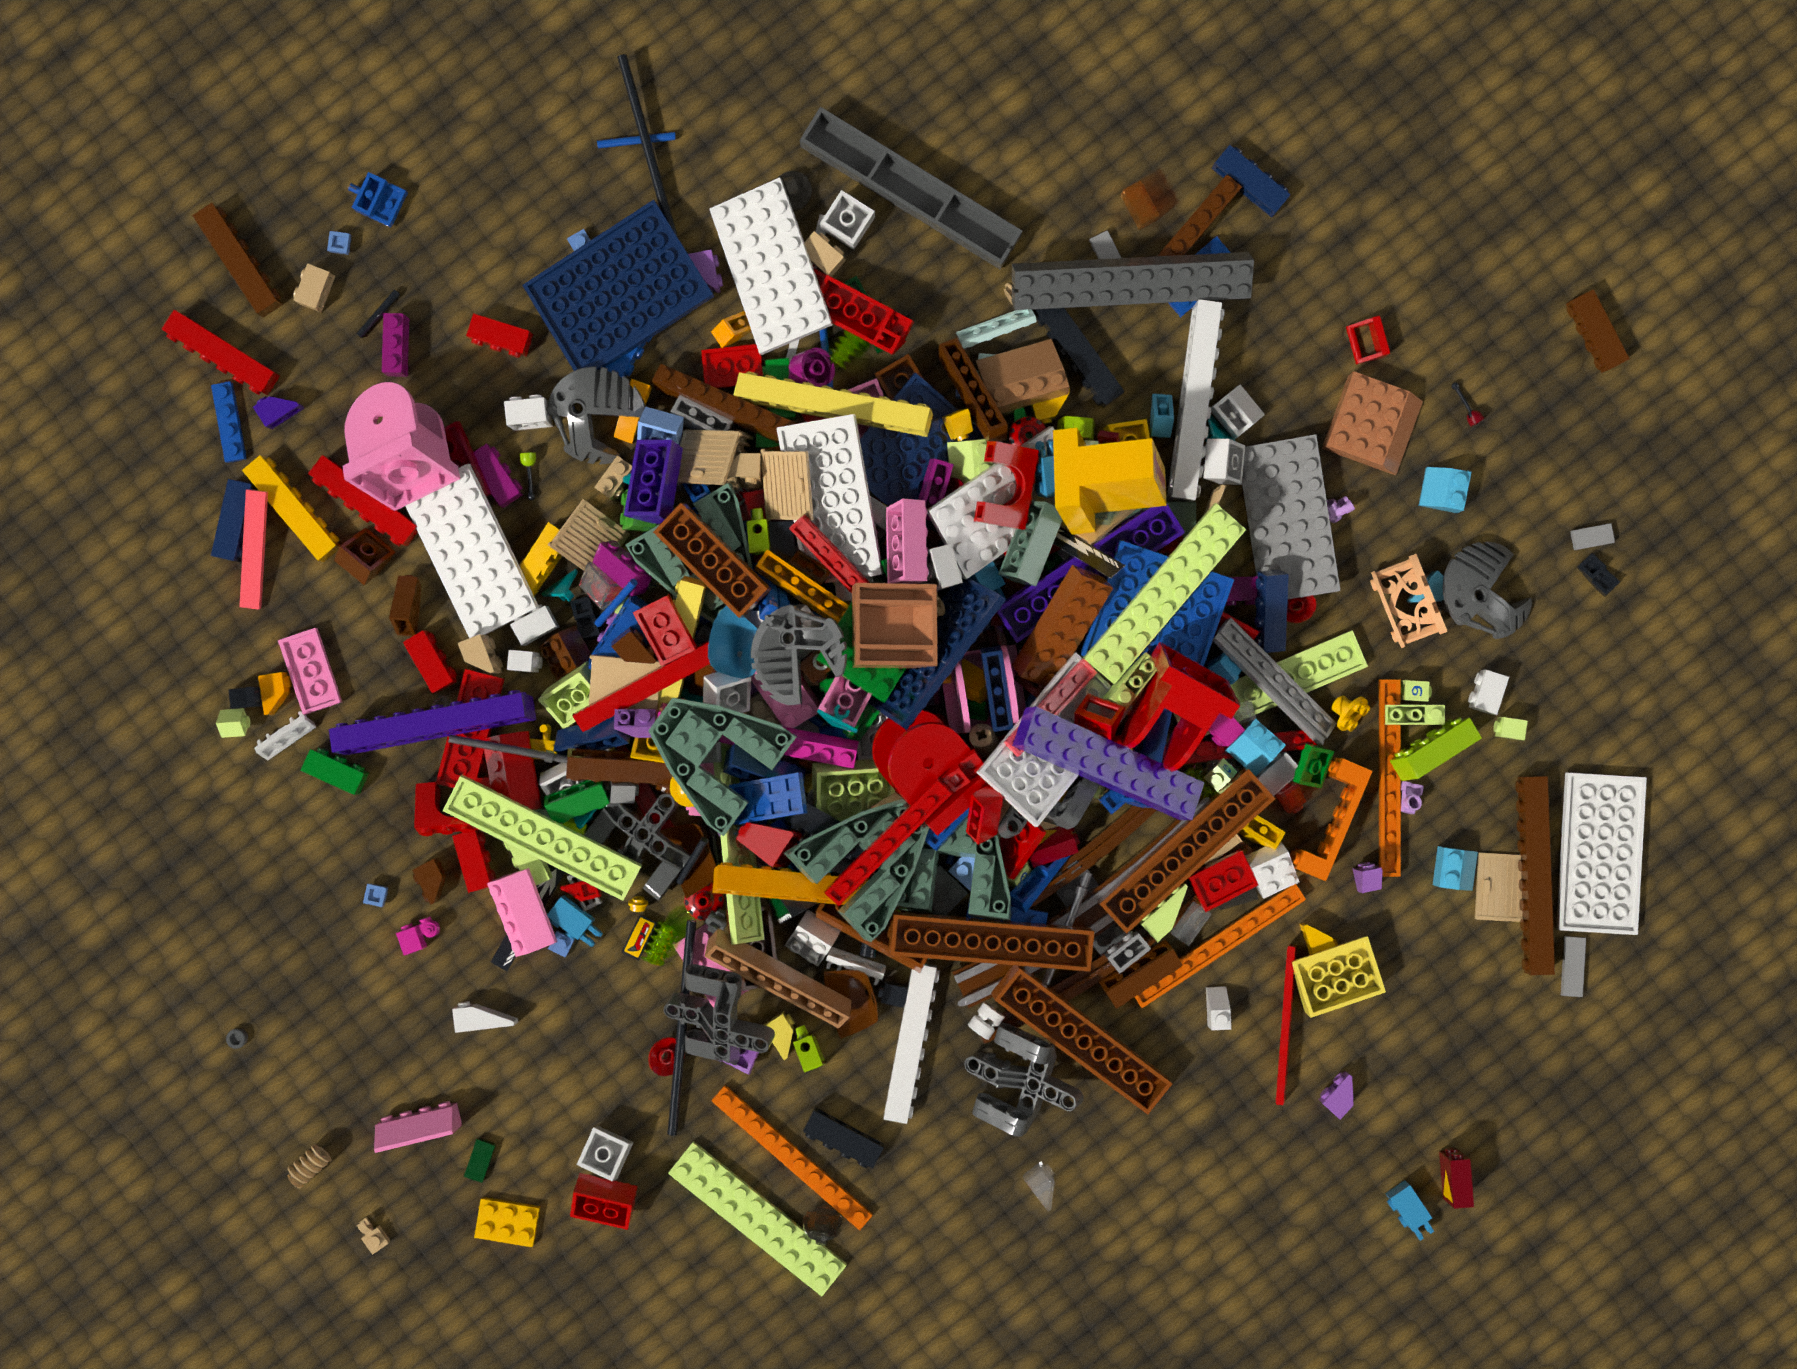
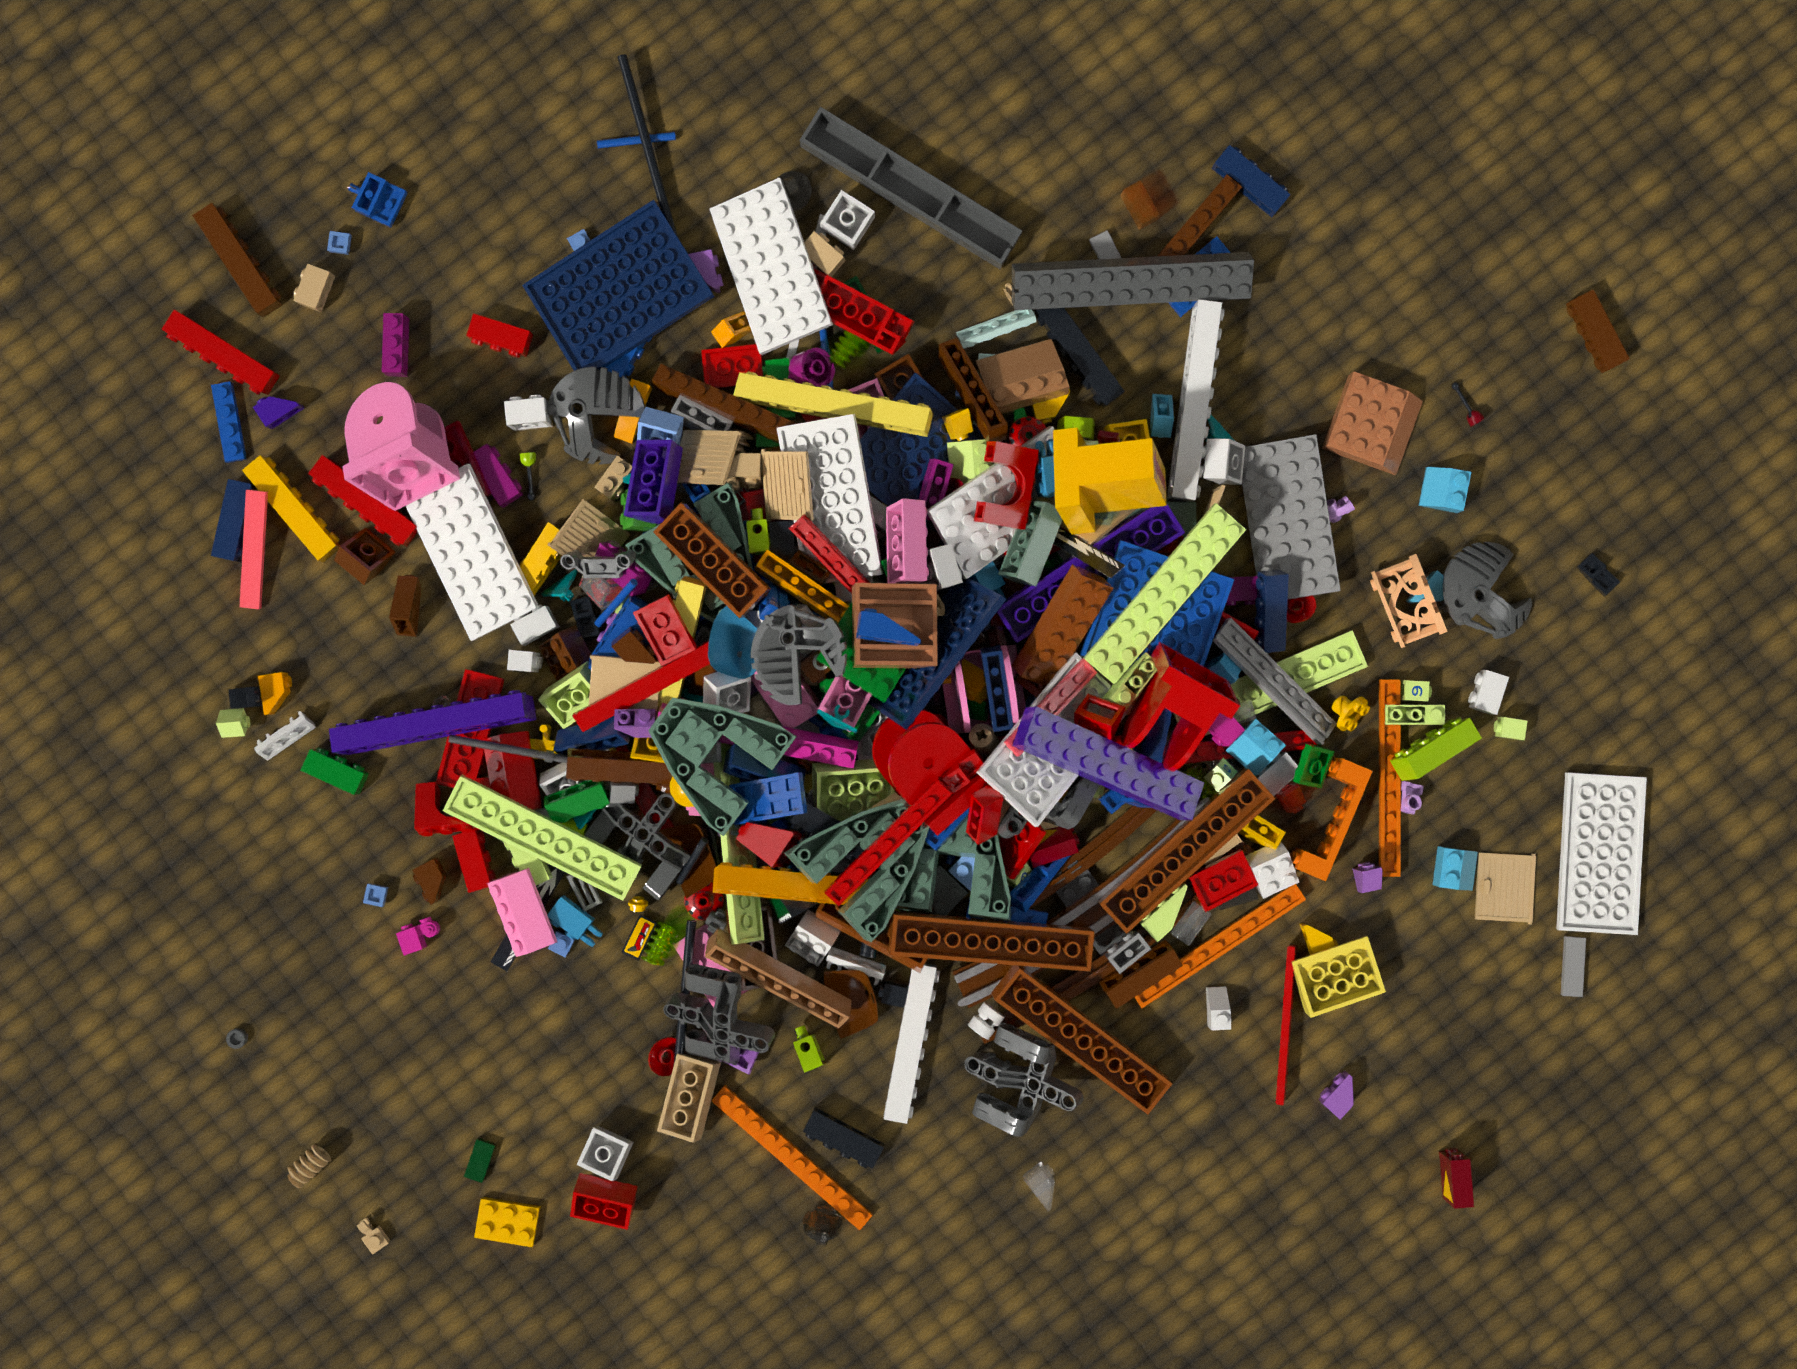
(310, 671): bright pink plate -> none
(378, 313): black bar -> none
(417, 1126): bright pink slope -> none
(430, 661): red brick -> none
(477, 1017): white slope -> none
(480, 653): tan slope -> none
(582, 890): red tile -> none
(598, 566): none -> dark grey plate
(689, 1097): none -> tan slope
(757, 1218): yellowish green plate -> none
(783, 1028): light yellow slope -> none
(881, 628): none -> blue slope
(1081, 892): flat silver bar -> none
(1237, 412): white slope -> none
(1378, 337): red tile -> none
(1410, 1208): dark azure hinge -> none
(1535, 875): reddish brown brick -> none
(1592, 536): light grey tile -> none

